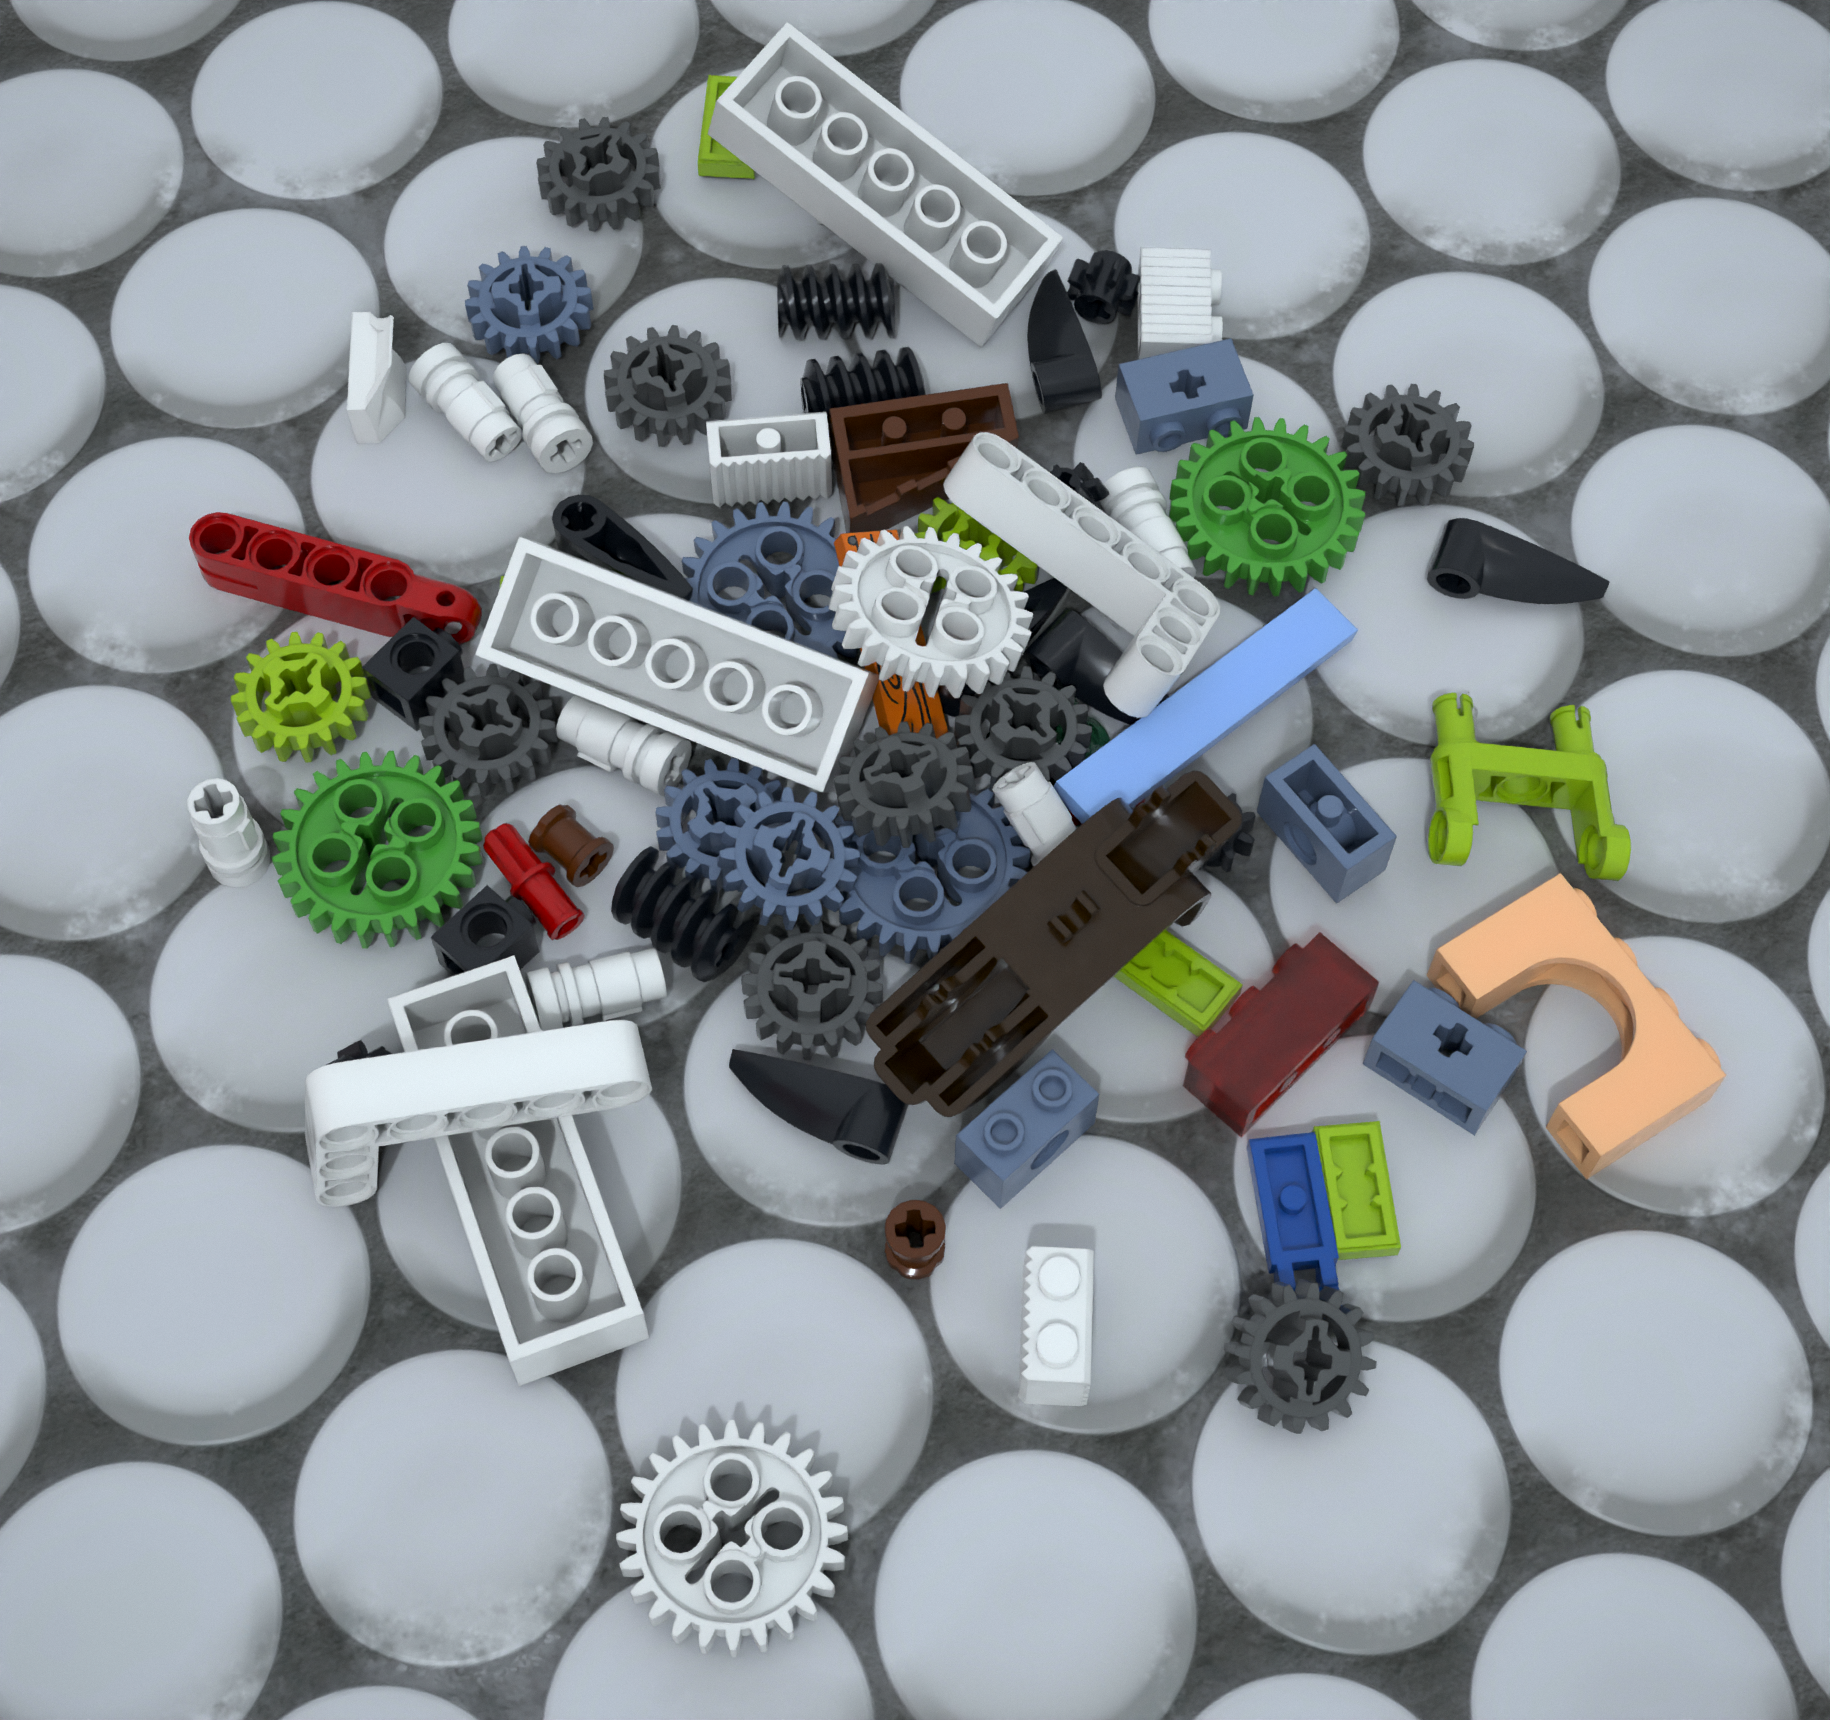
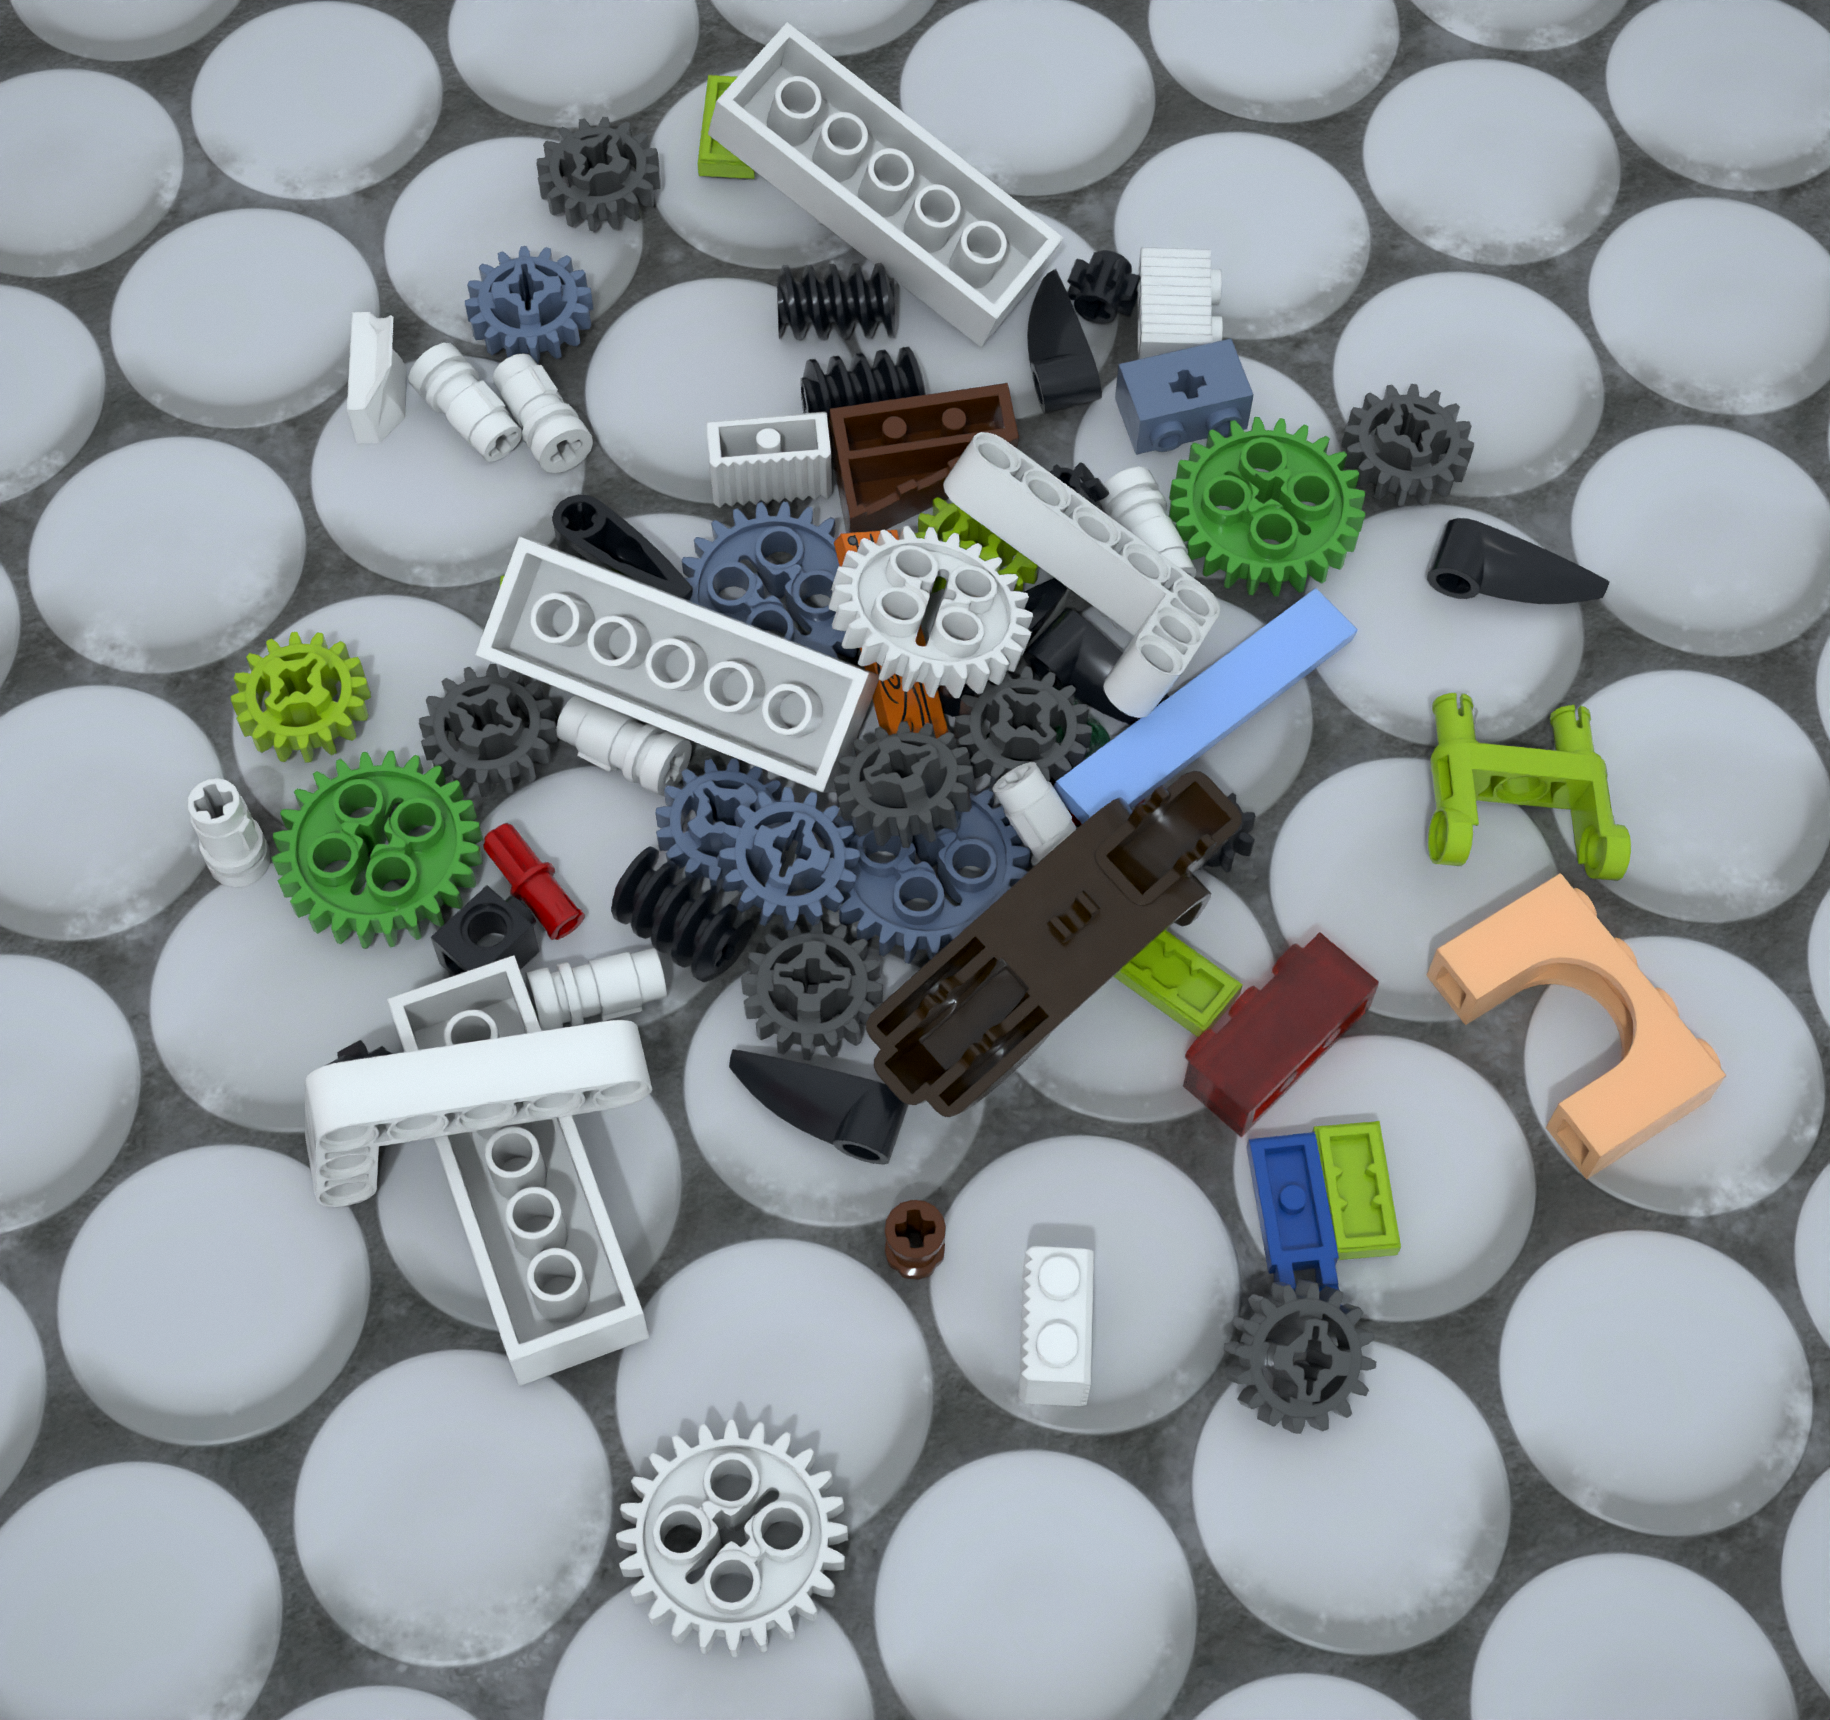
(315, 564): red piece -> none
(408, 649): black brick -> none
(571, 845): reddish brown bush -> none
(643, 399): dark grey gear -> none
(1026, 1128): sand blue brick -> none
(1325, 823): sand blue brick -> none
(1457, 1086): sand blue brick -> none

